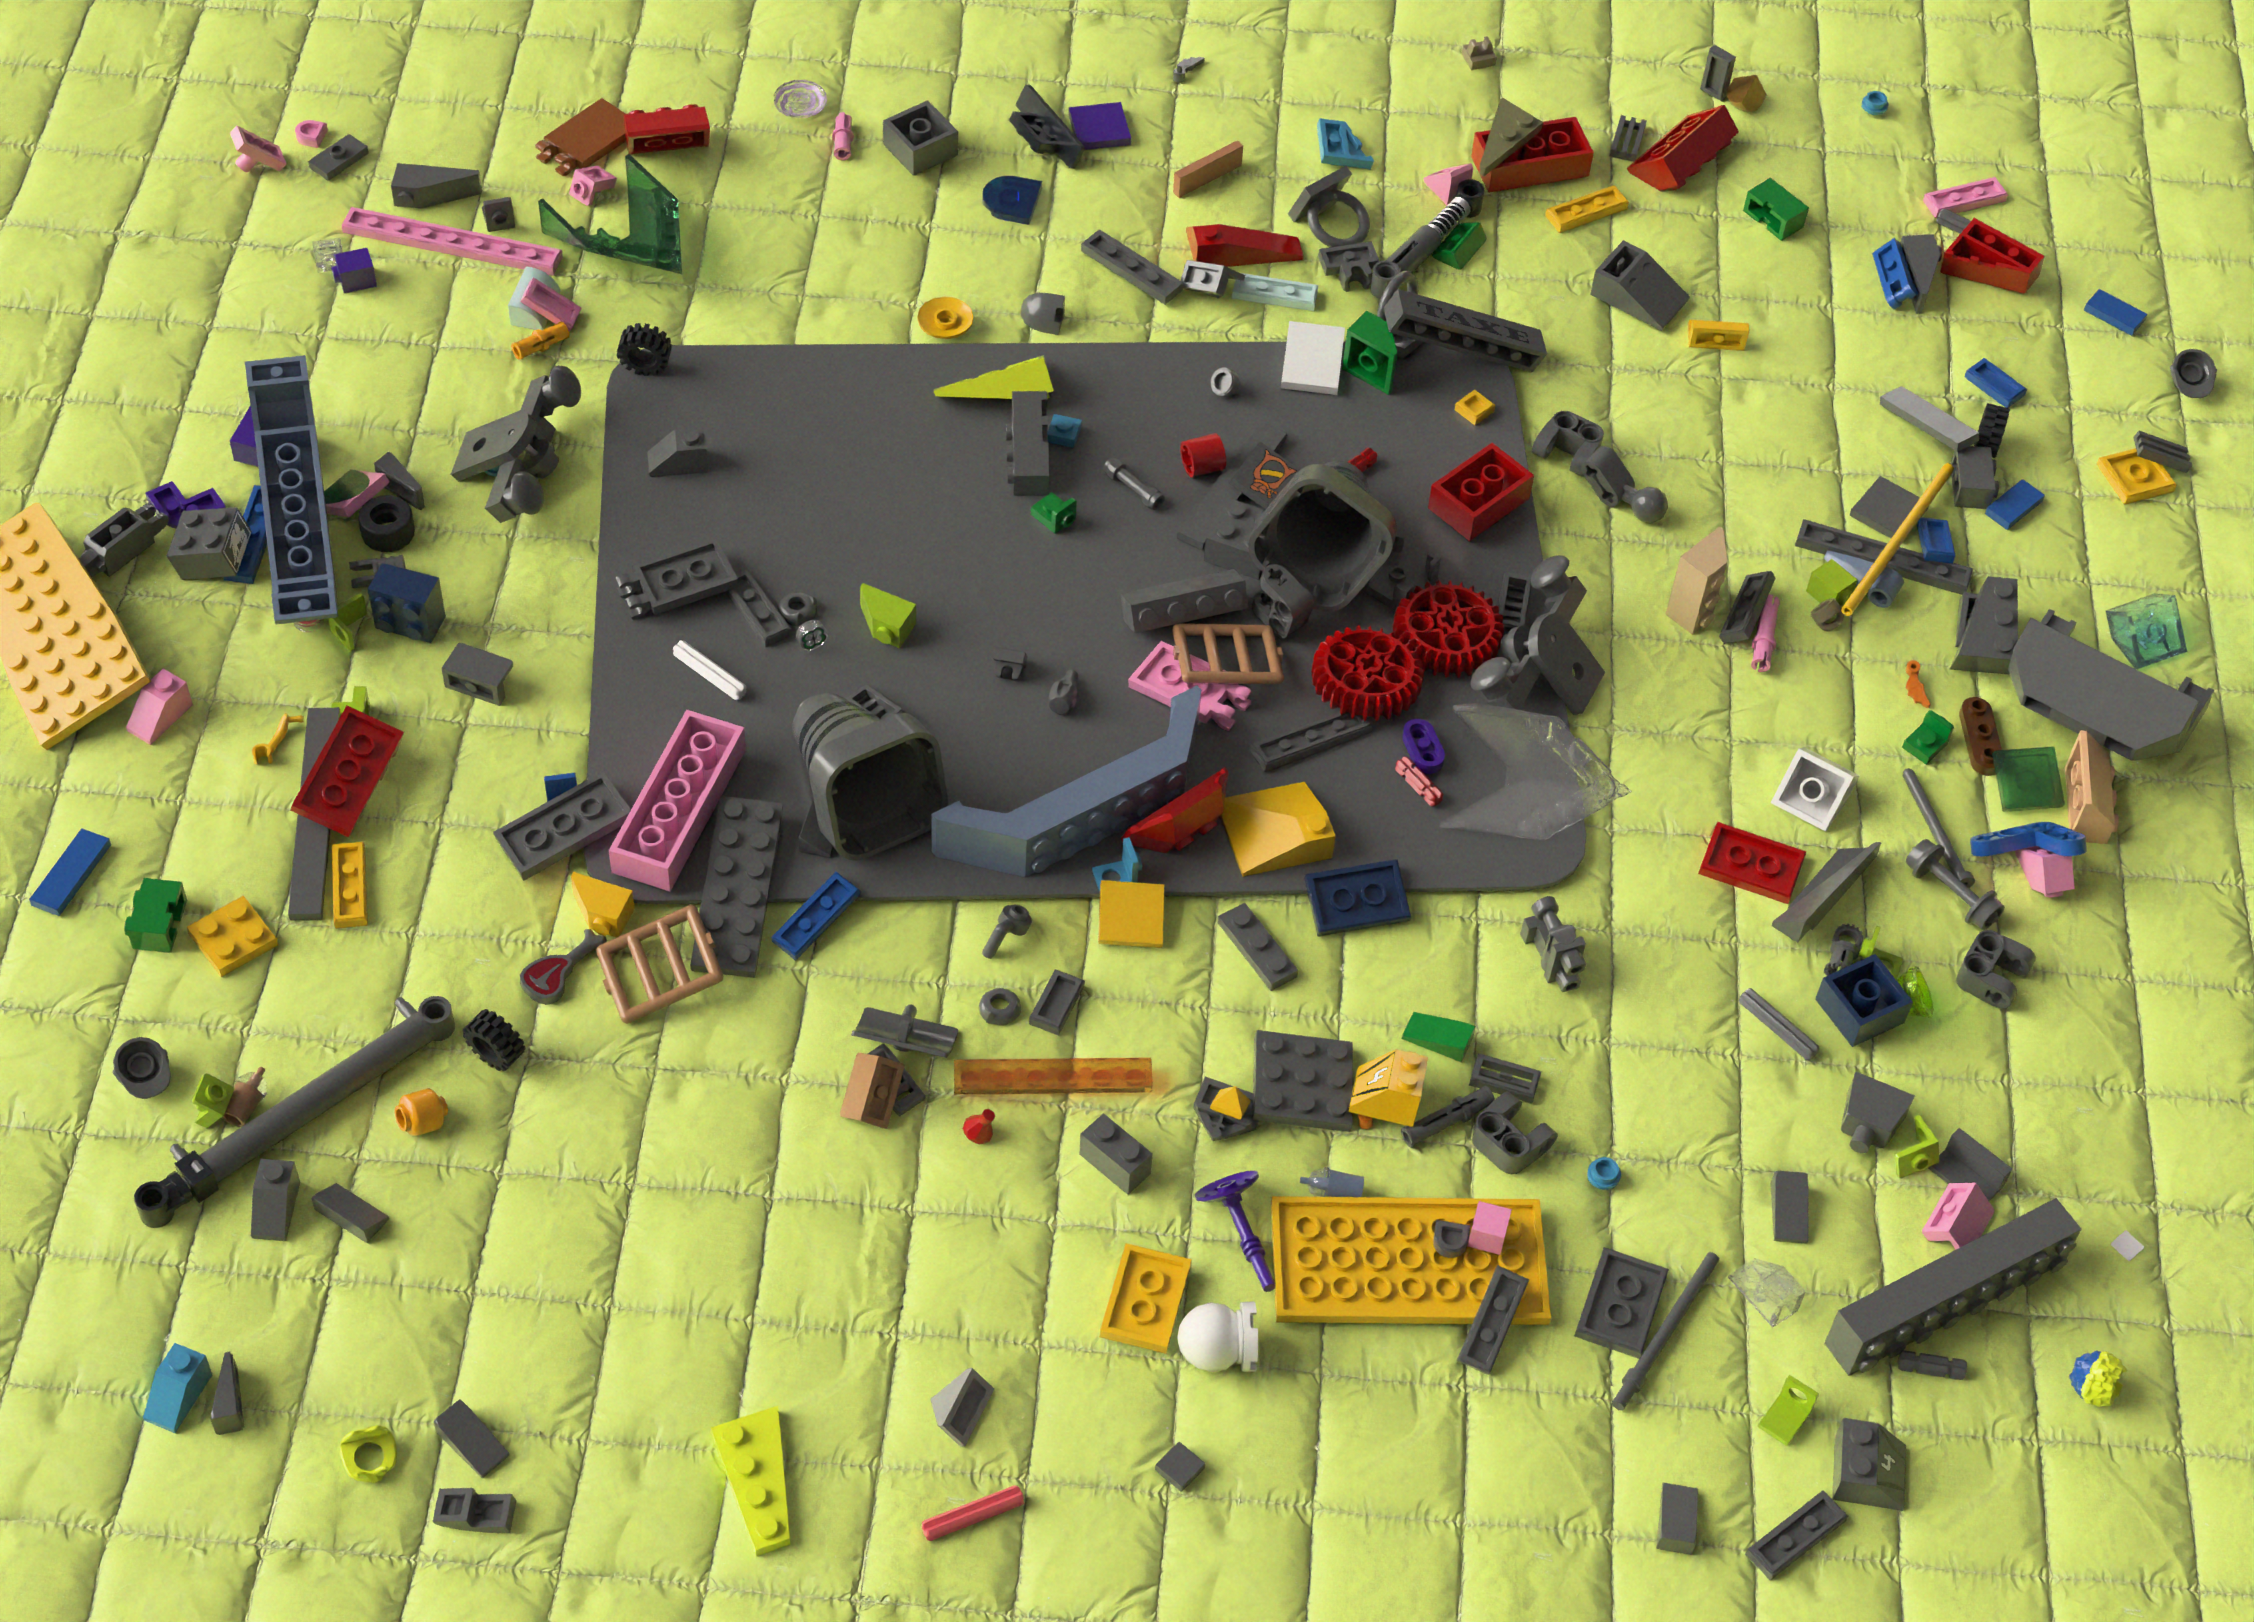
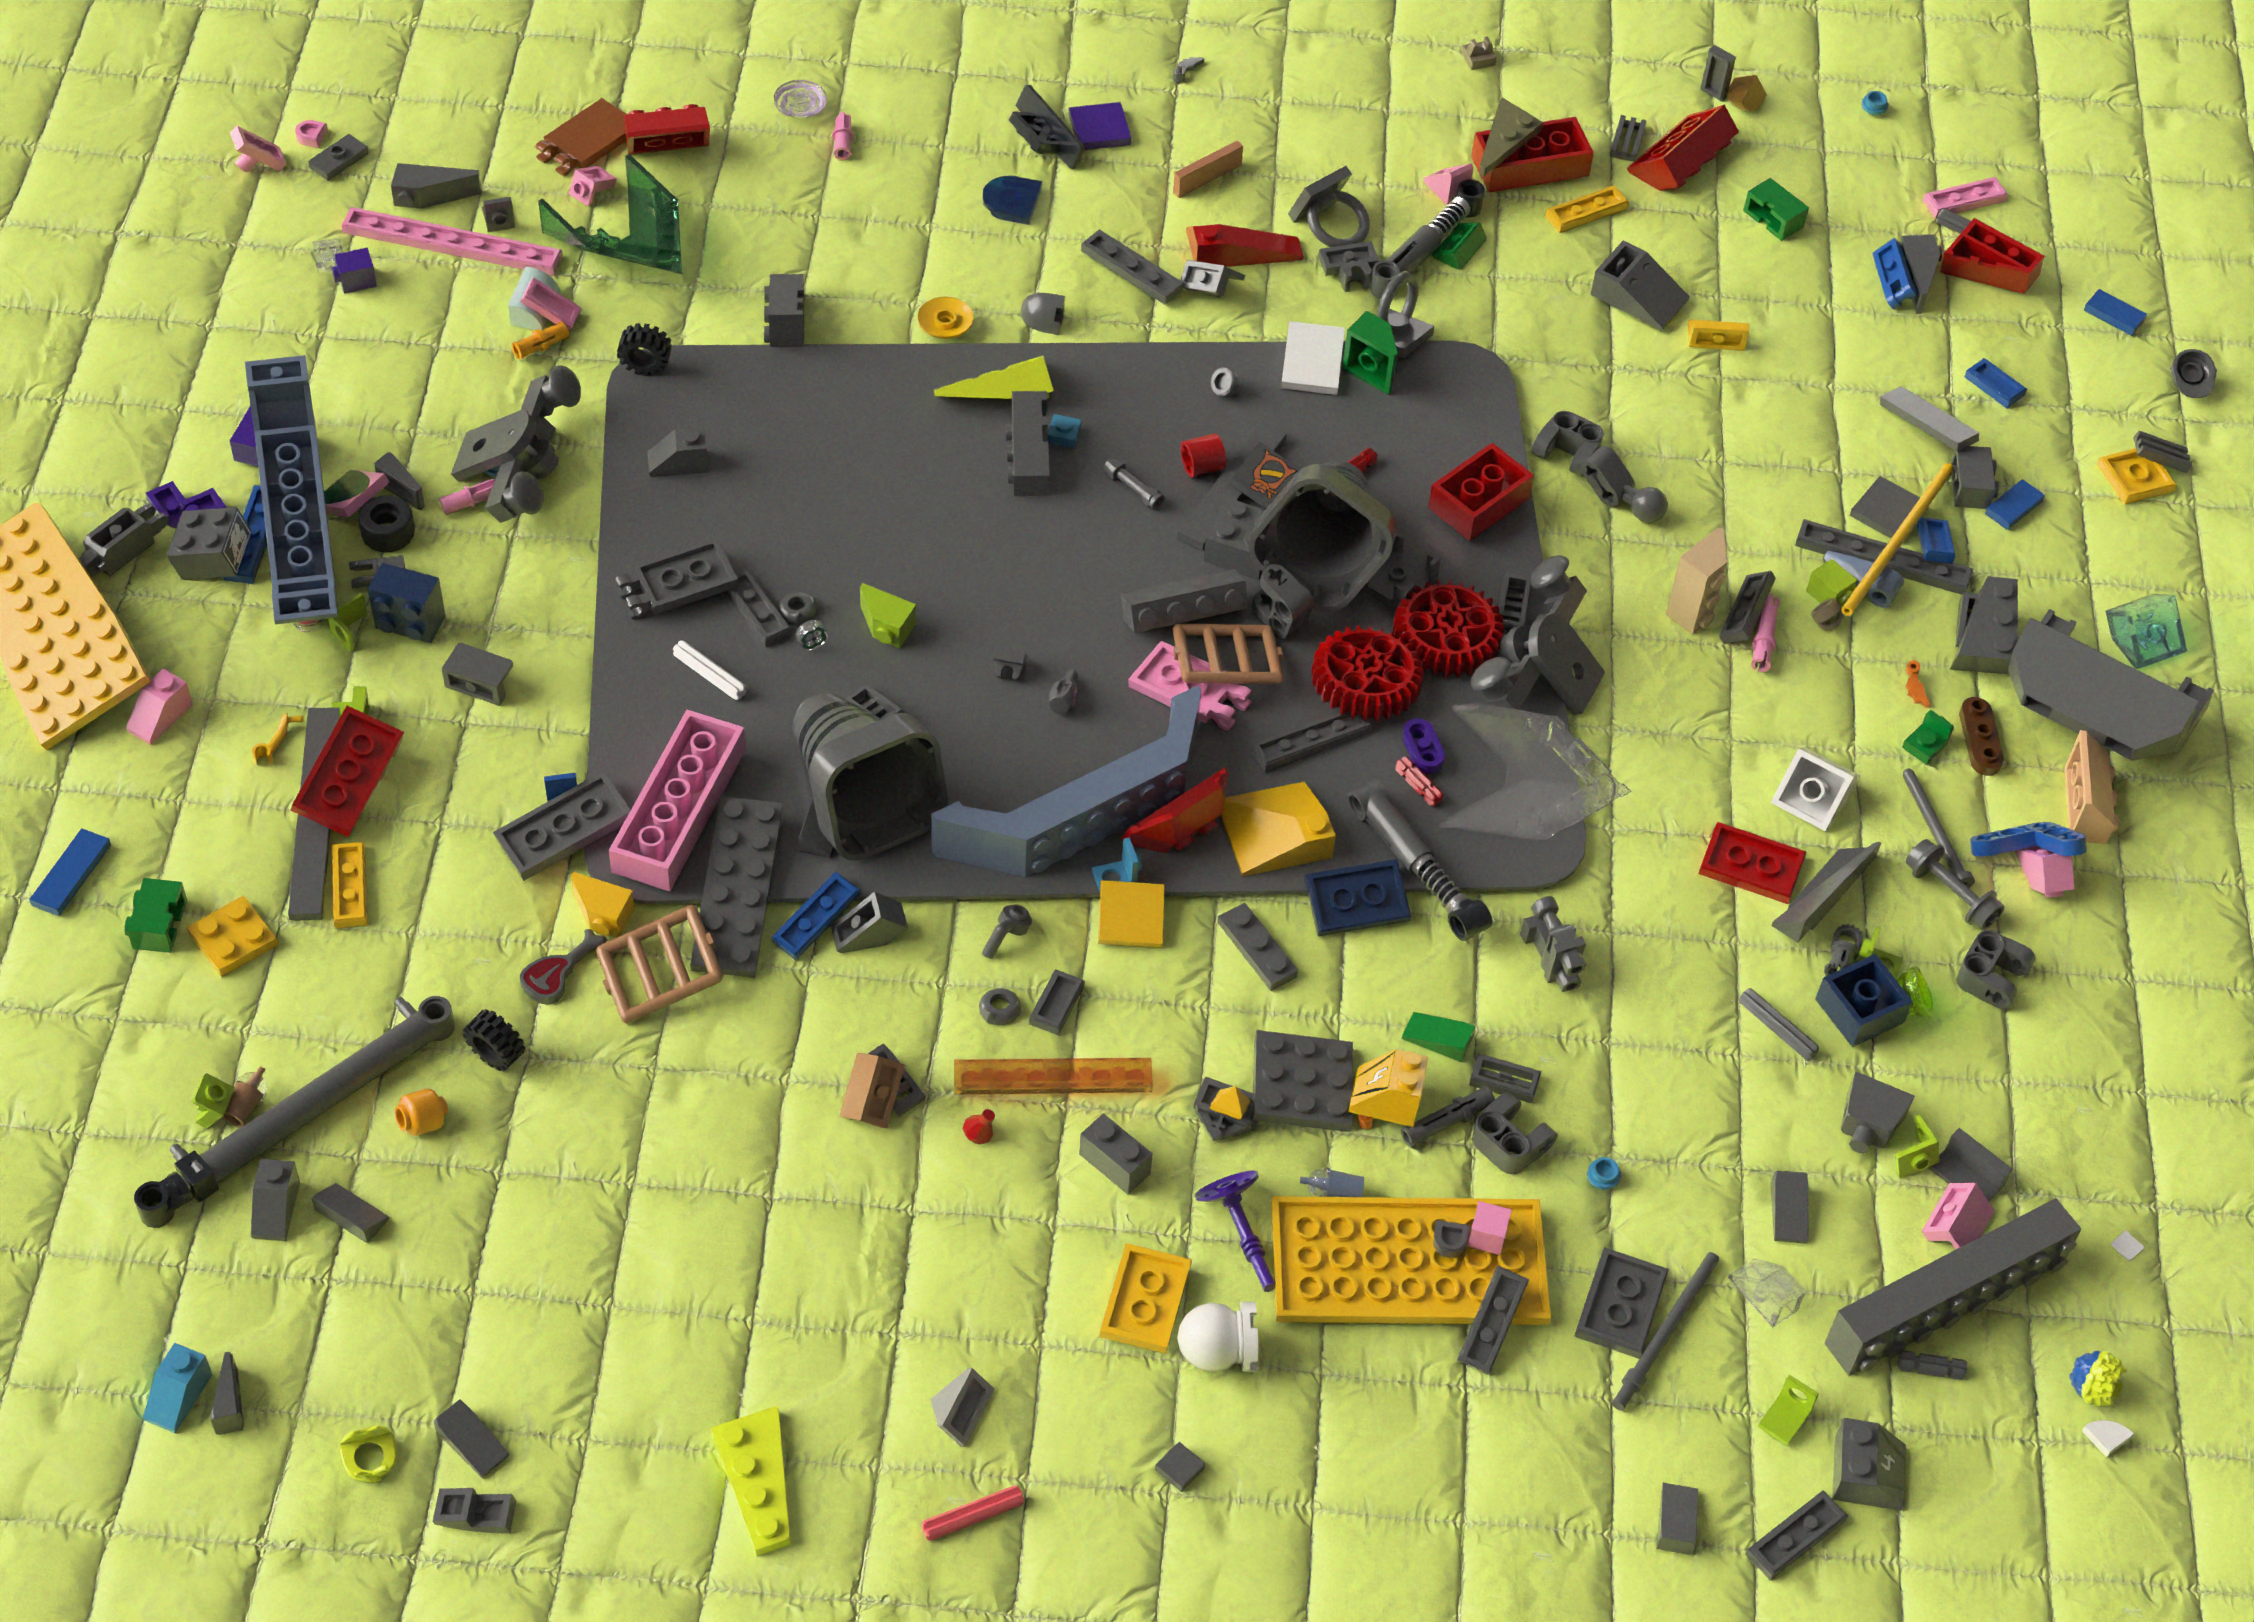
(142, 1067): dark grey hat -> none
(466, 497): none -> bright pink axle
(784, 311): none -> dark grey wedge
(869, 924): none -> dark grey slope
(906, 1031): dark grey shield -> none
(920, 137): dark grey brick -> none
(1054, 512): green bracket -> none
(1276, 292): light aqua tile -> none
(1340, 146): dark azure wing -> none
(1373, 804): none -> piece
(1464, 330): dark grey brick -> none
(1474, 407): yellow tile -> none
(1992, 427): black tyre -> none
(2028, 779): clear green tile -> none
(2107, 1435): none -> white tile

